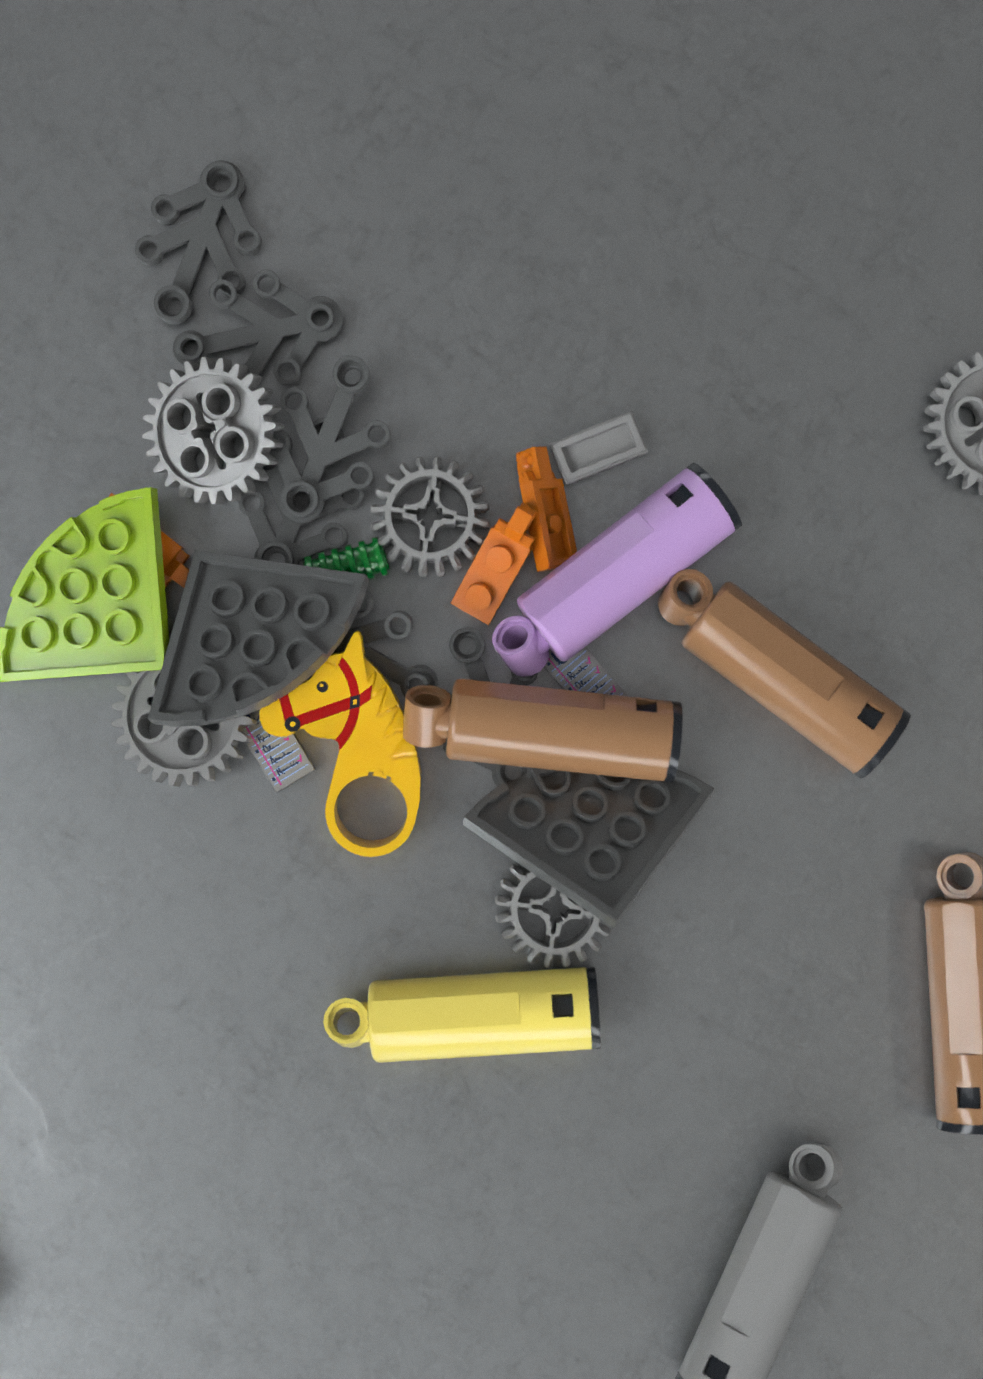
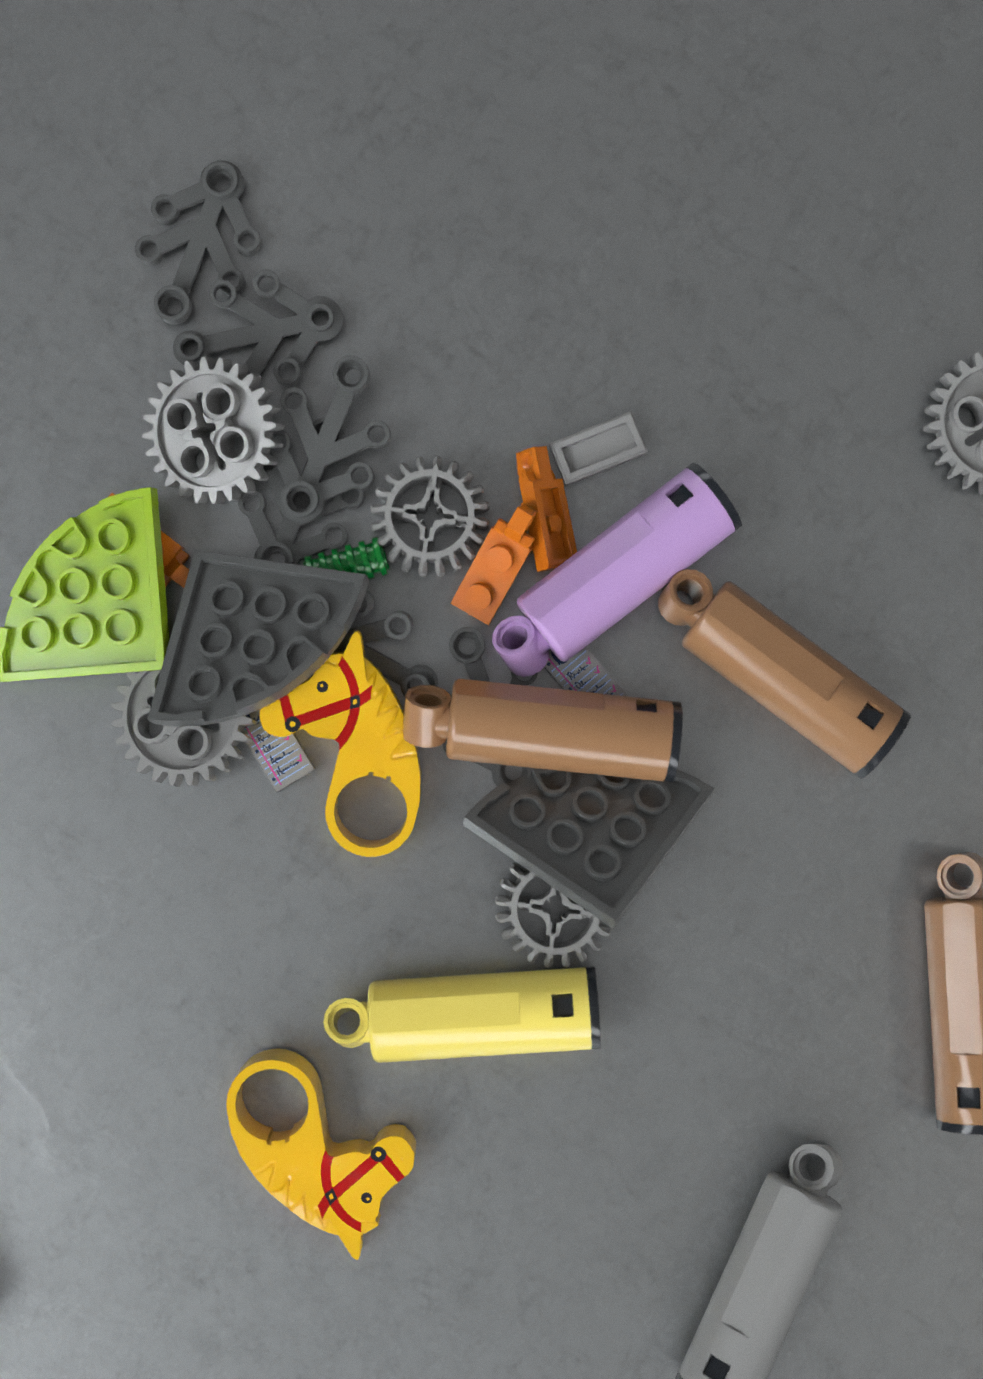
(309, 1173): none -> yellow animal

